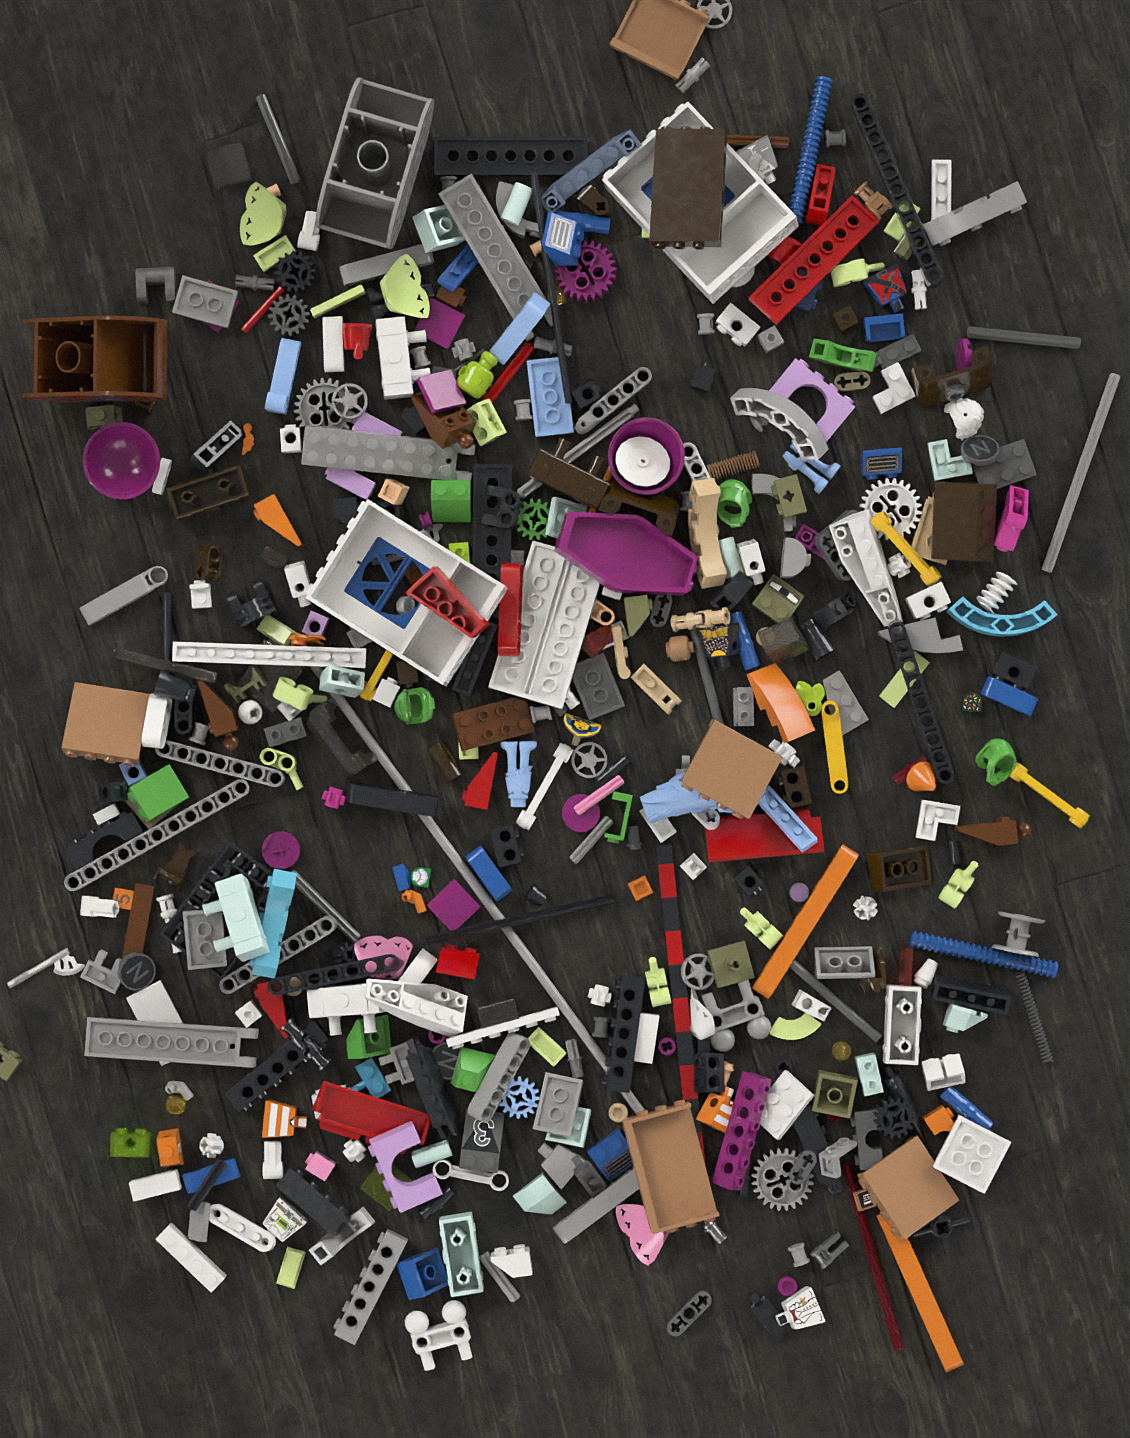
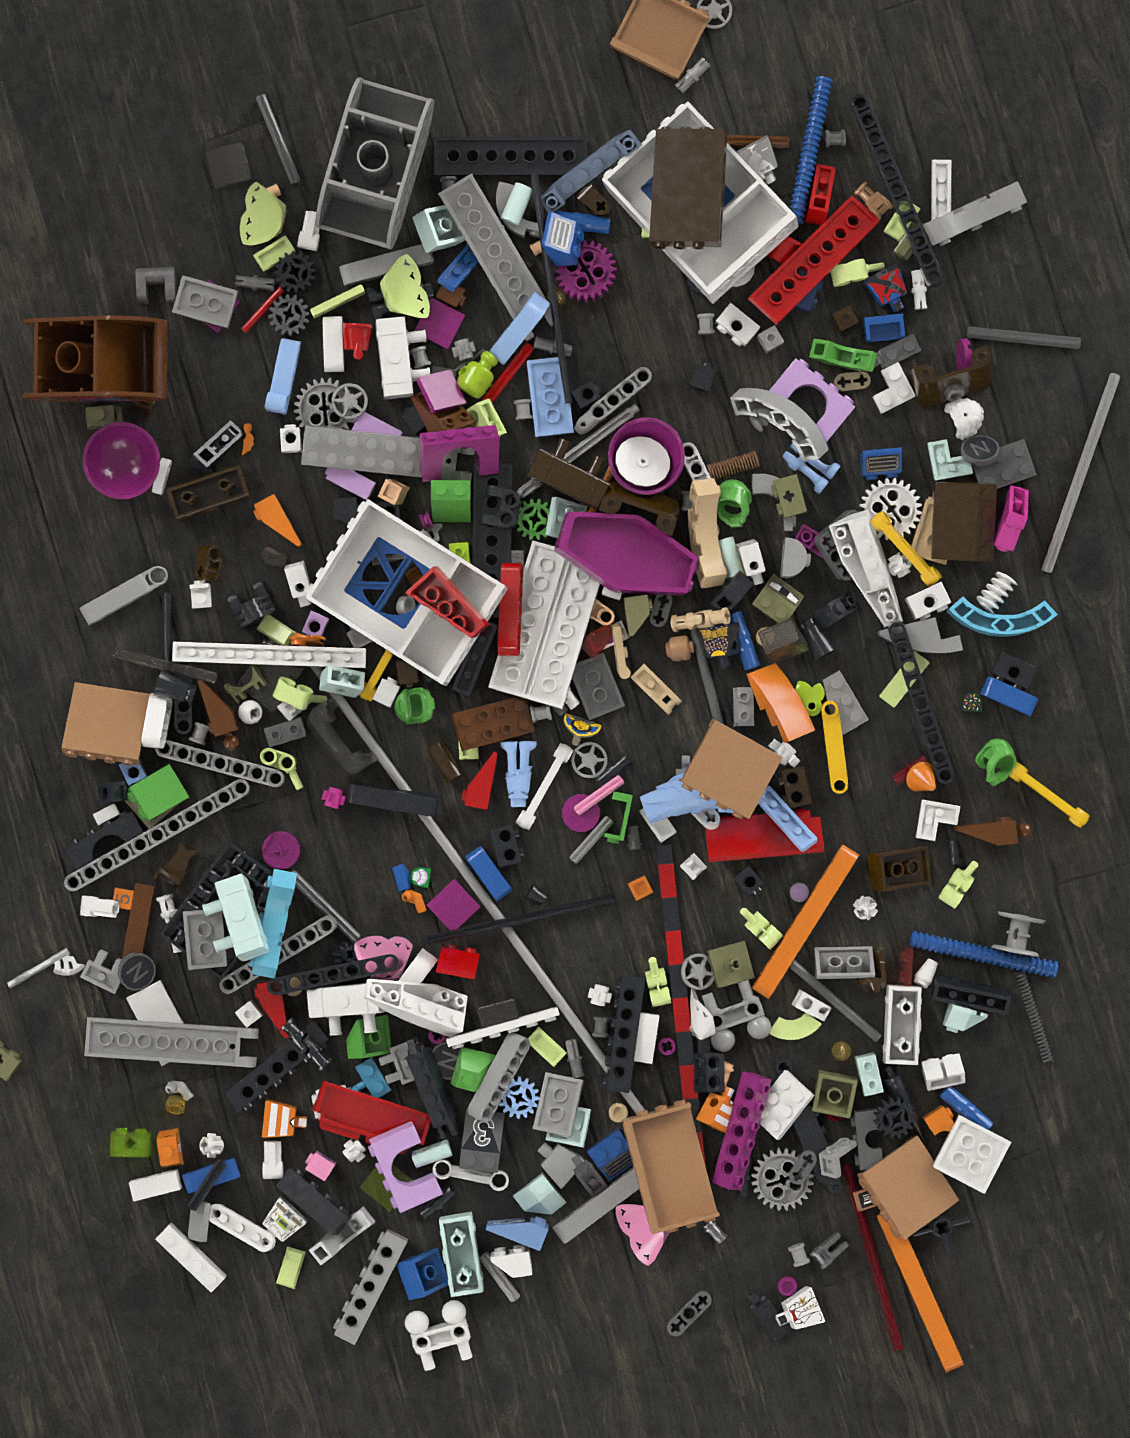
(436, 445): none -> magenta arch
(525, 1231): none -> medium blue slope

